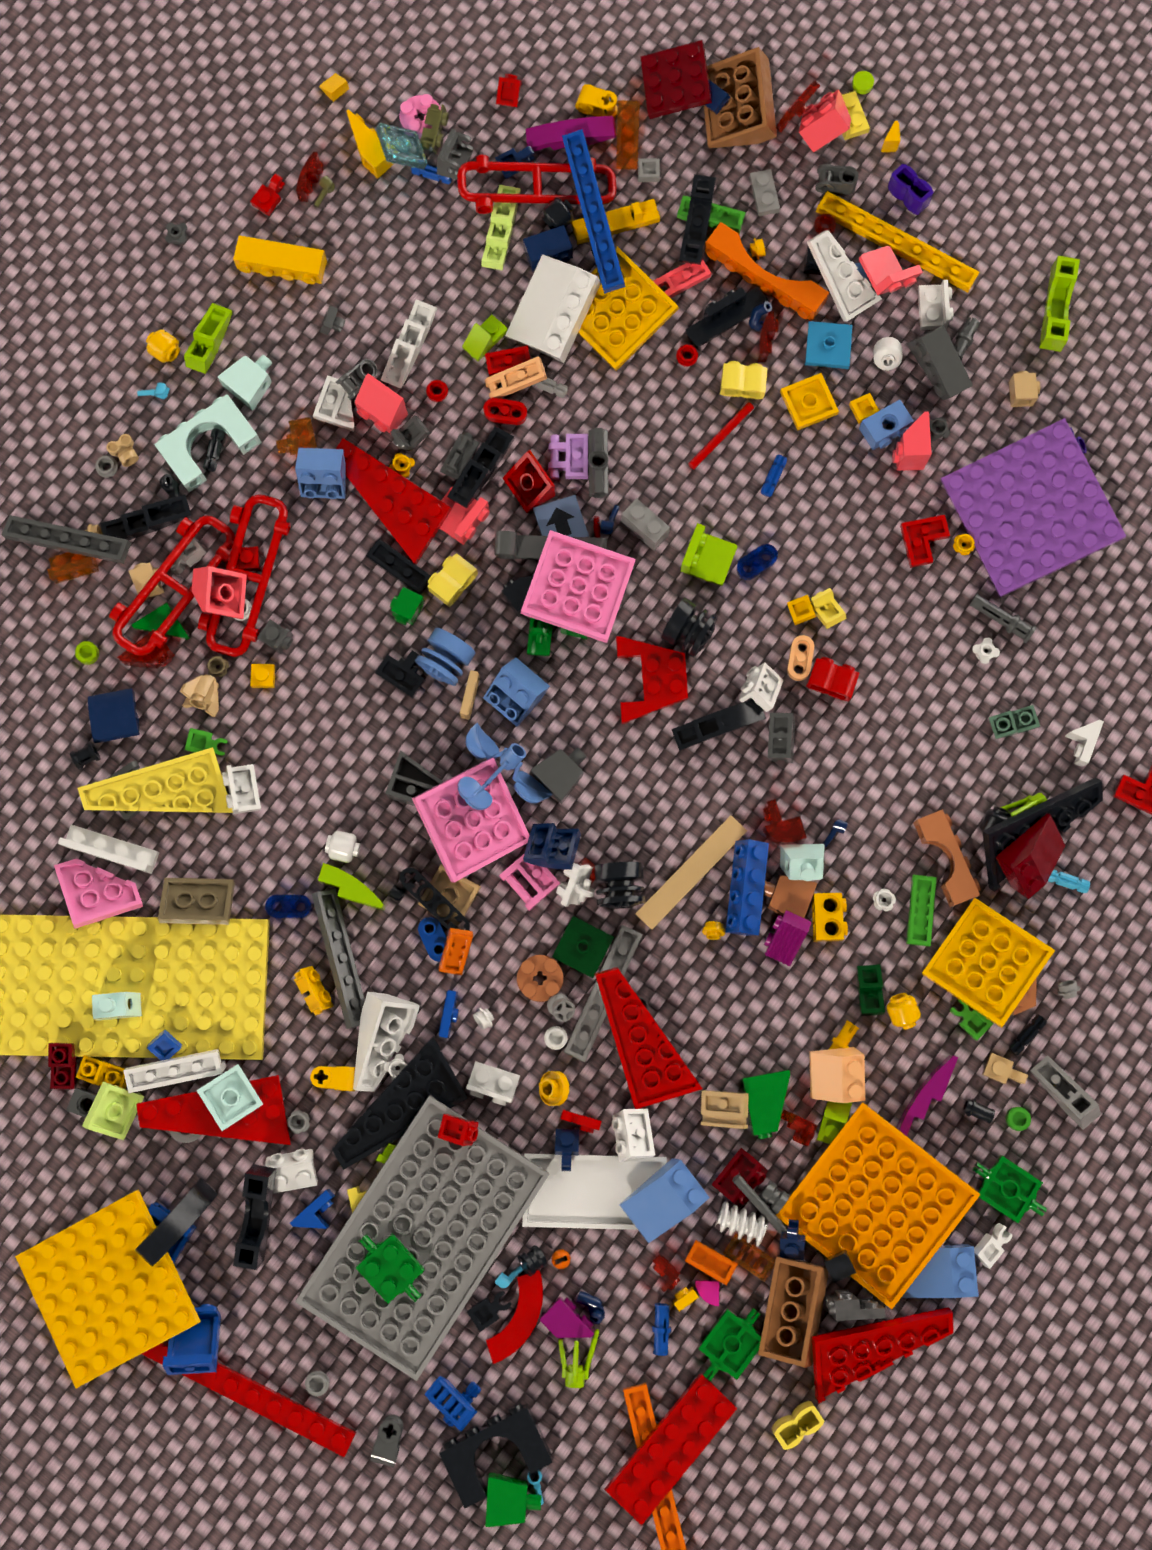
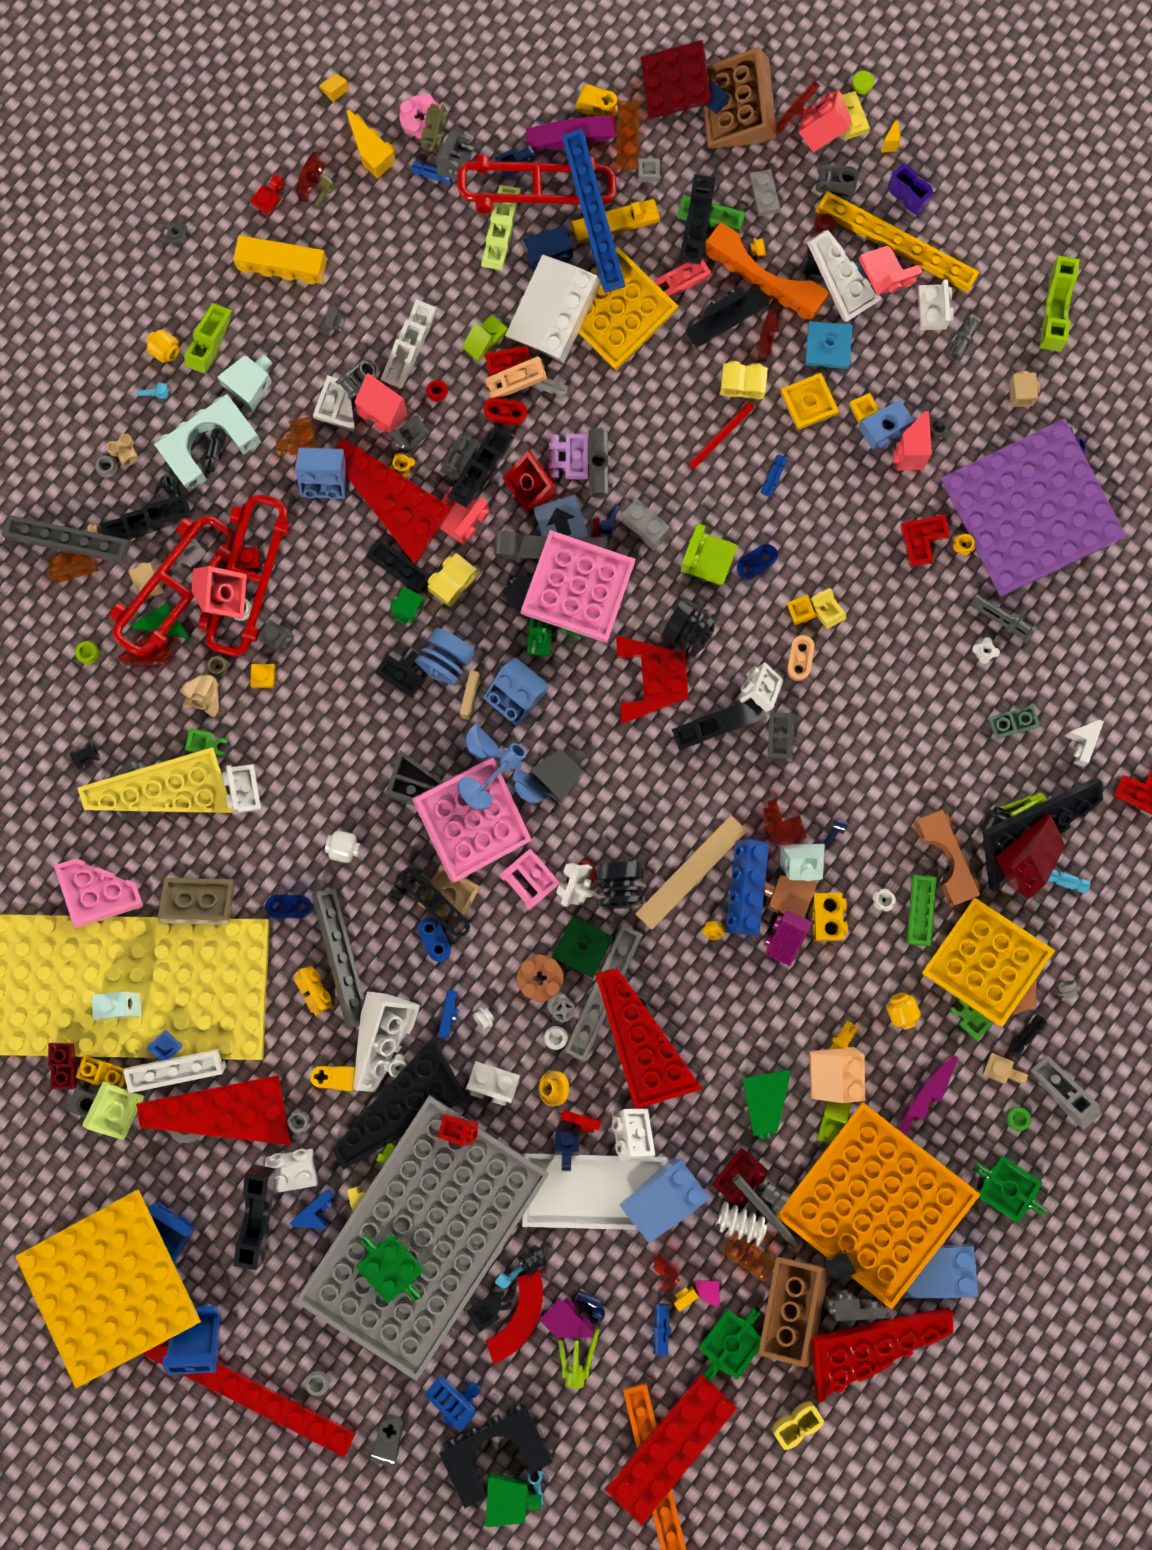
(110, 849): white fence -> none
(113, 715): dark blue slope -> none
(176, 1222): black slope -> none
(230, 1097): light aqua plate -> none
(349, 887): lime slope -> none
(401, 146): clear light blue plate -> none
(455, 951): orange plate -> none
(508, 91): red bracket -> none
(552, 846): dark blue slope -> none
(558, 213): black head -> none
(559, 1254): orange hinge -> none
(687, 349): red plate -> none
(711, 1262): orange plate -> none
(724, 1109): tan plate -> none
(755, 319): dark blue arm -> none
(791, 1243): dark blue plate -> none
(803, 1128): clear red bracket -> none
(832, 679): red brick -> none
(870, 990): dark green slope -> none
(887, 353): white head -> none
(940, 362): dark grey wedge -> none
(978, 1110): black pin -> none
(990, 1248): white plate -> none

